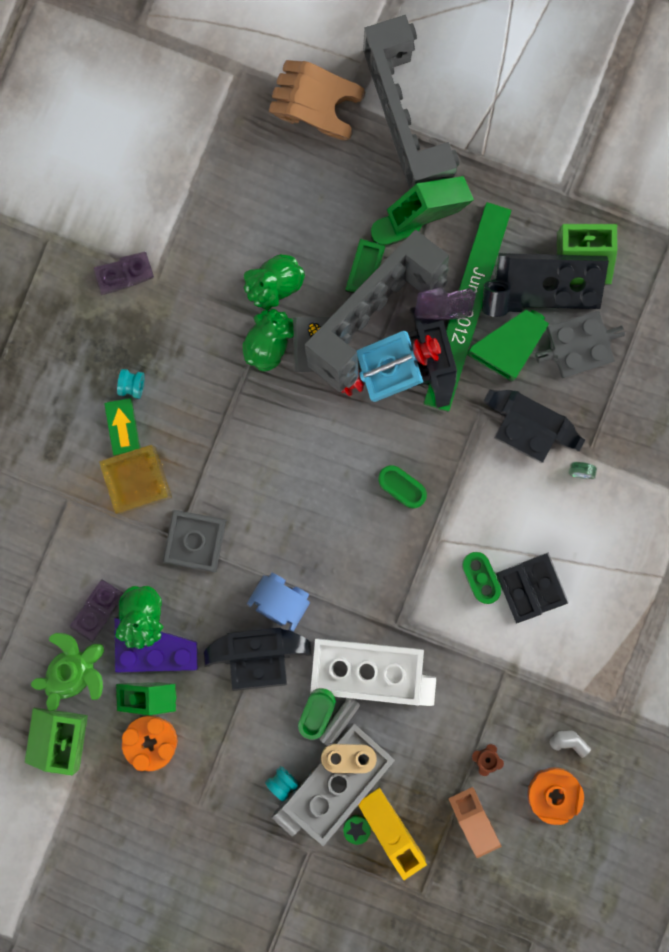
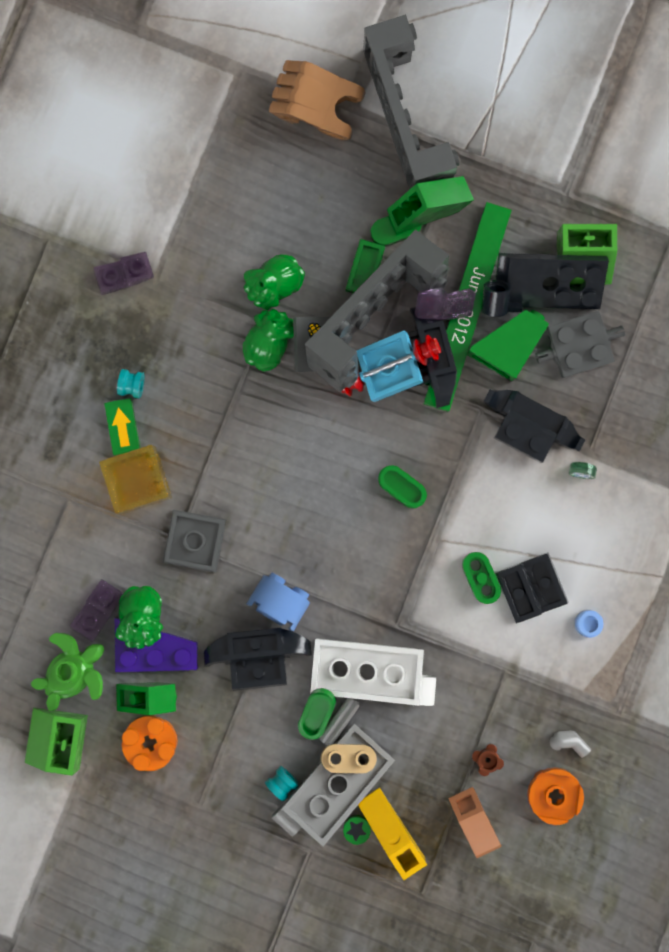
(589, 623): none -> light blue tile

